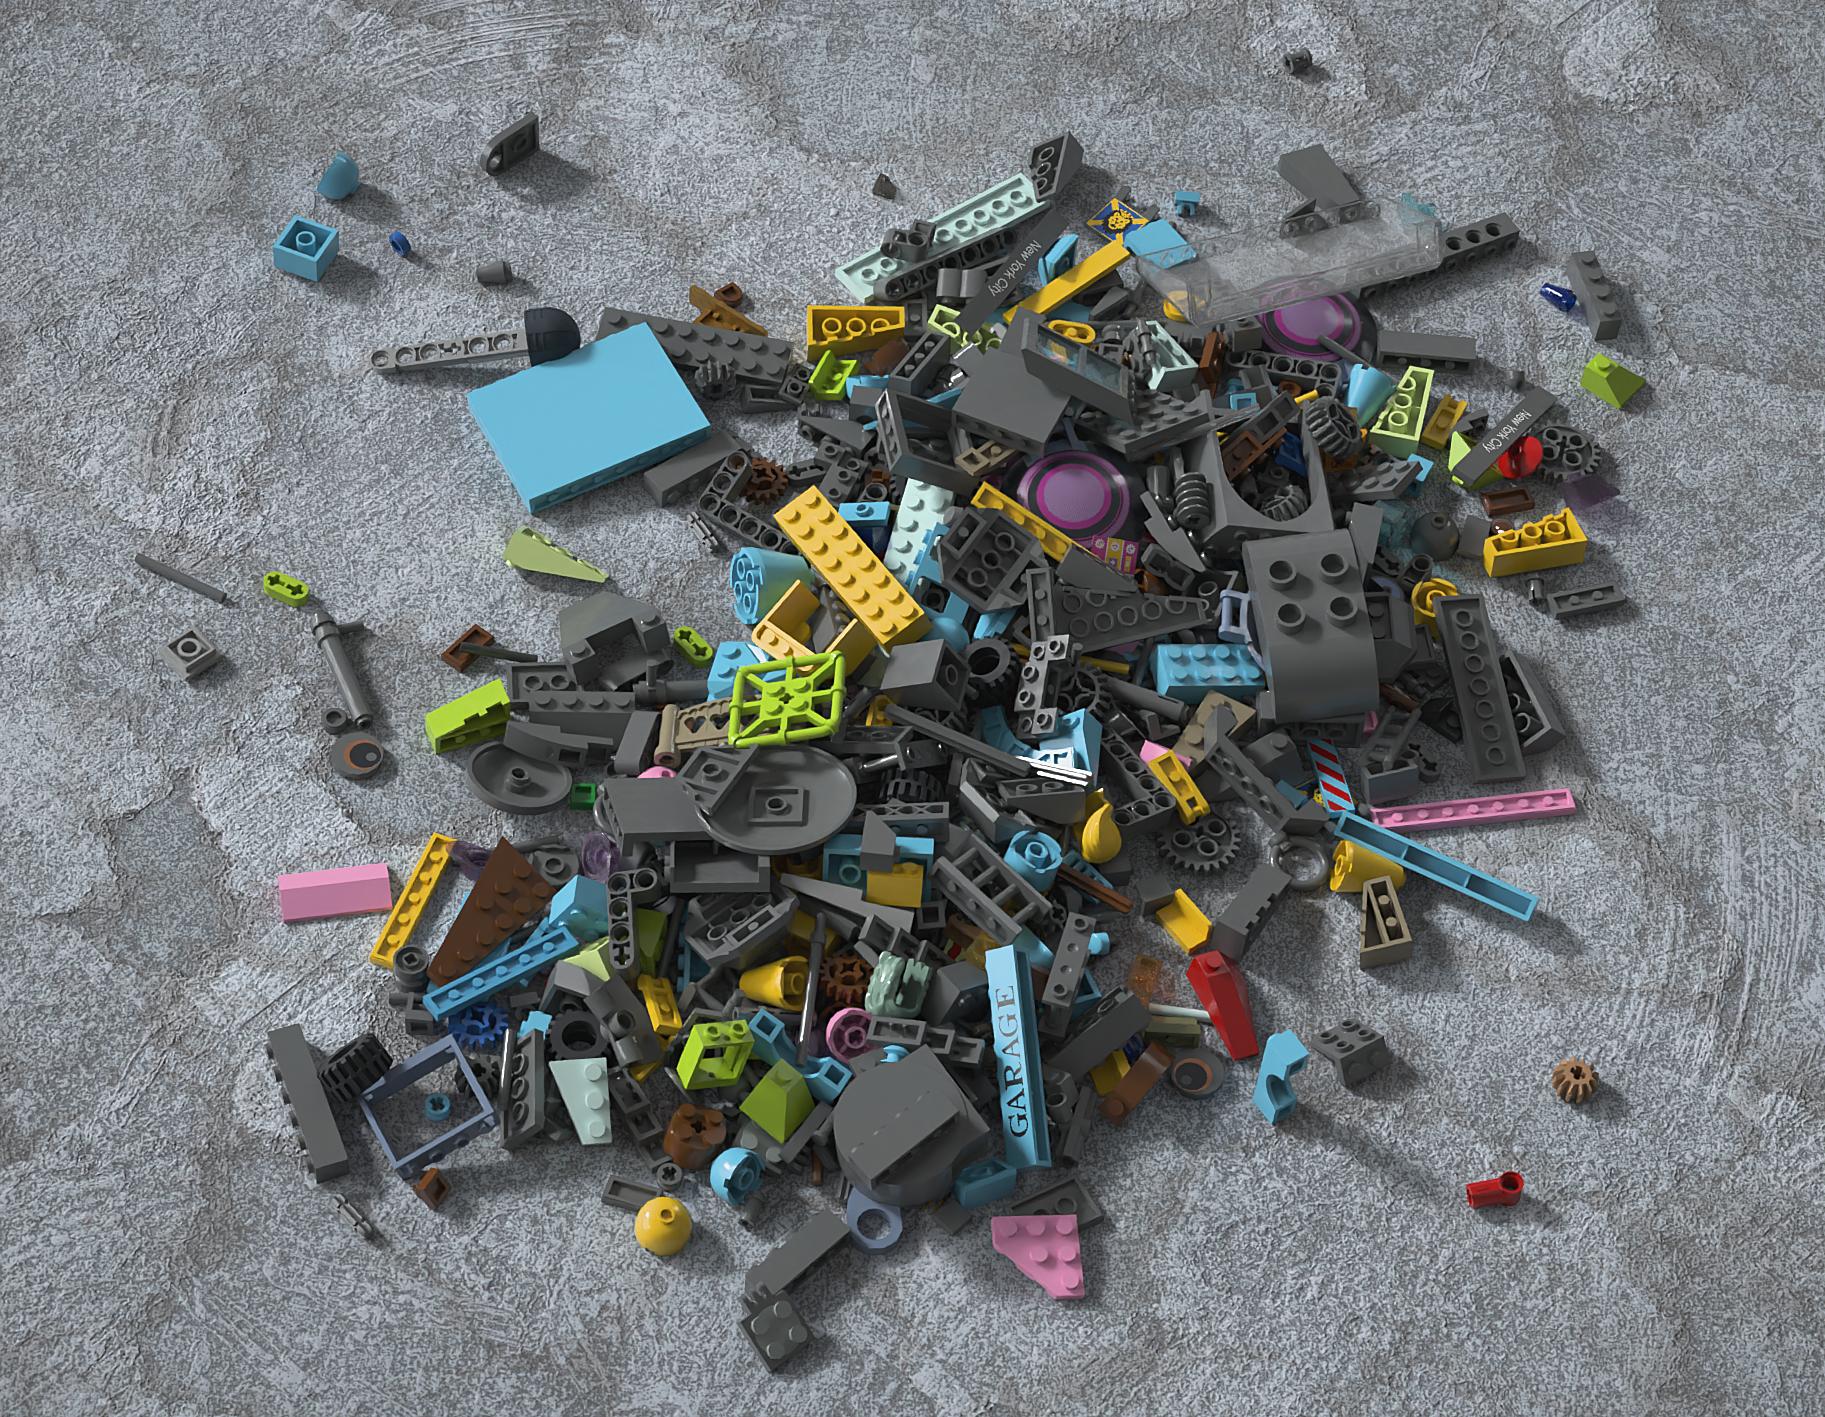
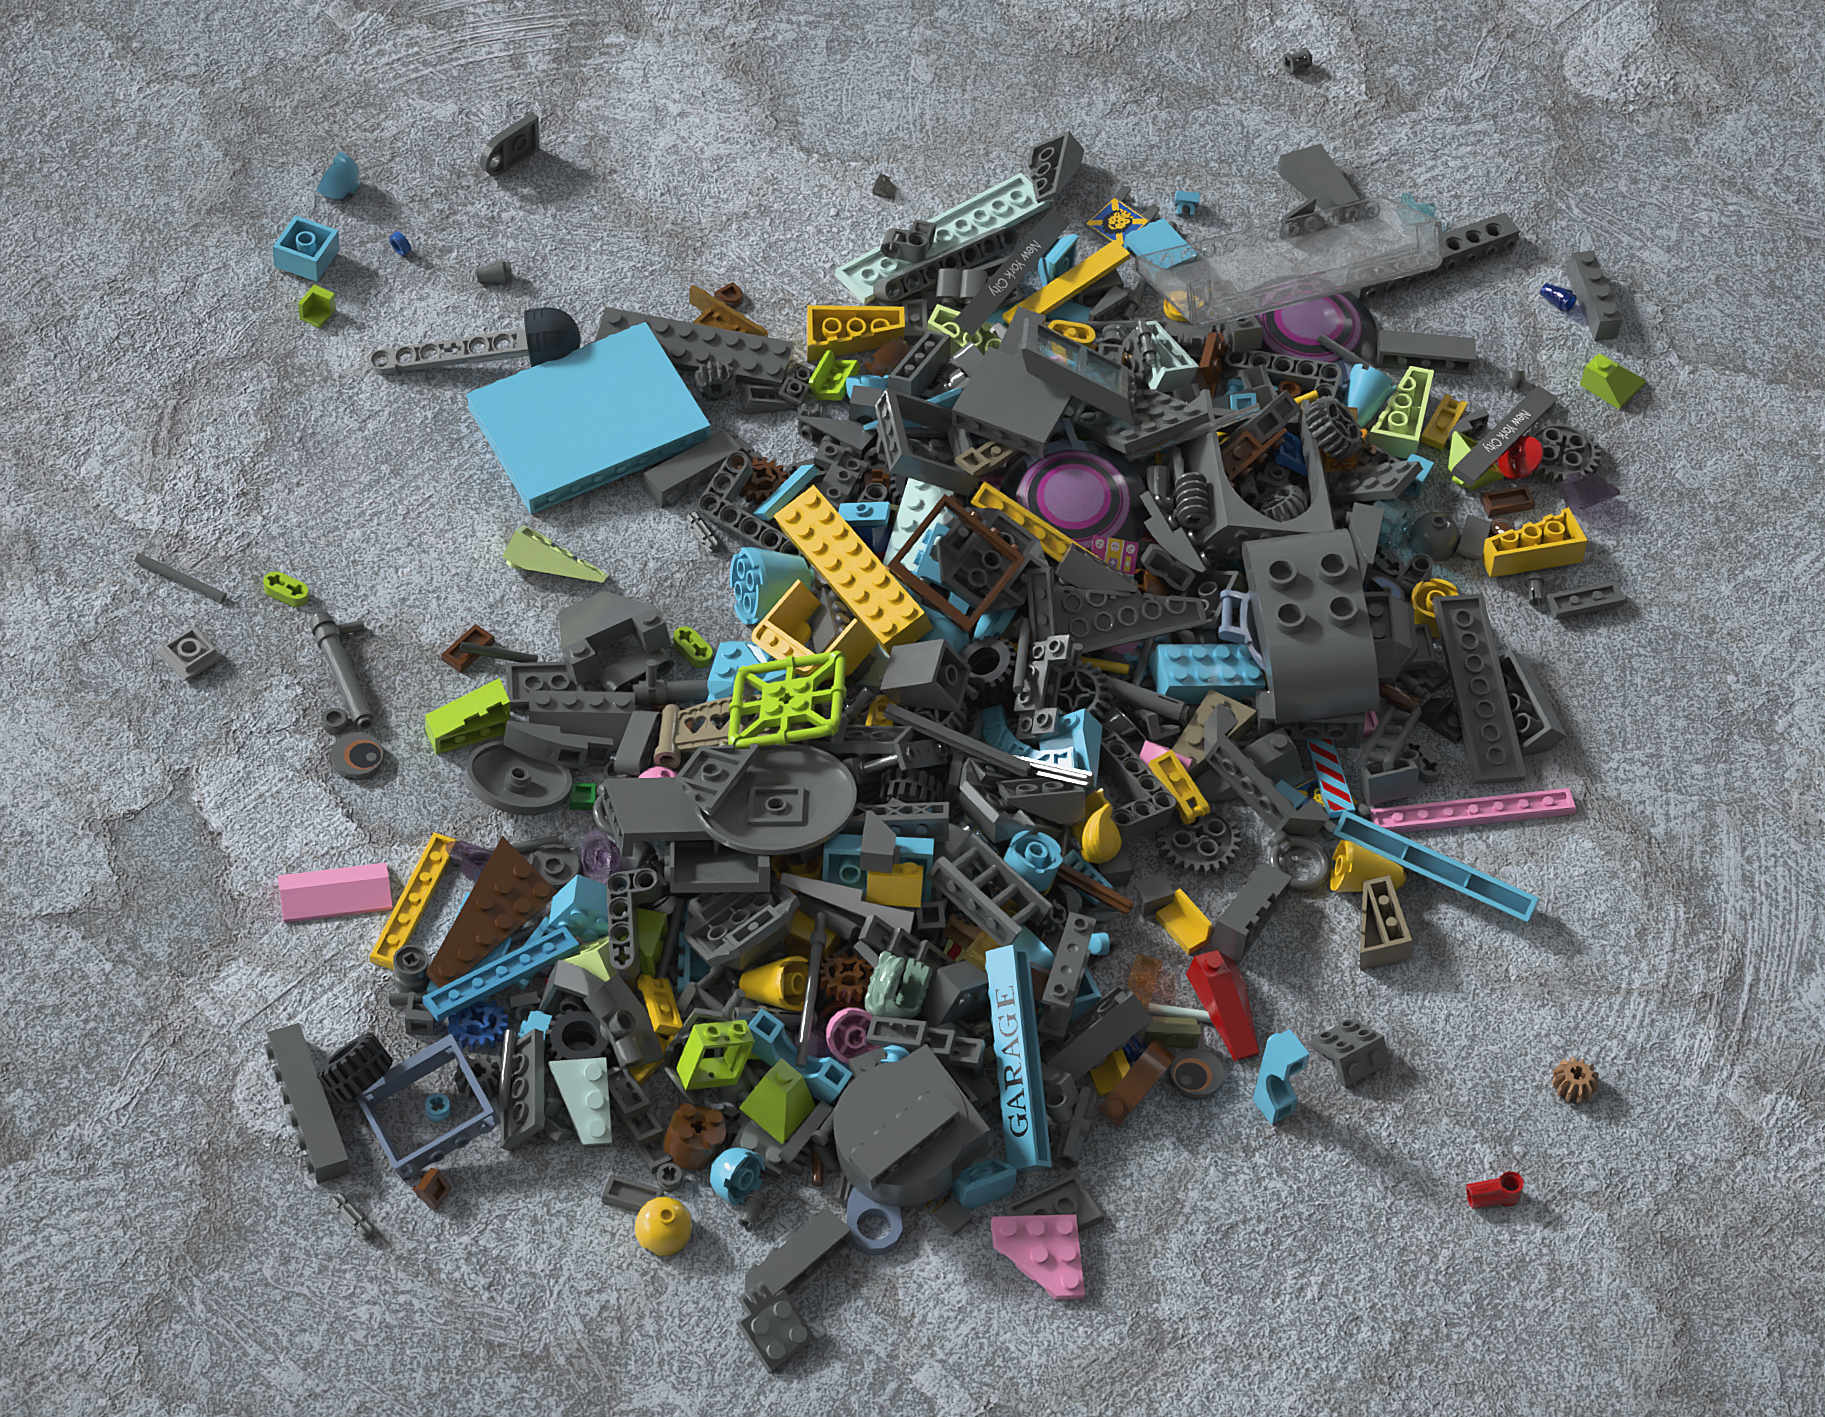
(317, 306): none -> lime panel
(785, 492): none -> medium azure tile
(973, 522): none -> reddish brown window
(1021, 659): none -> dark grey bar

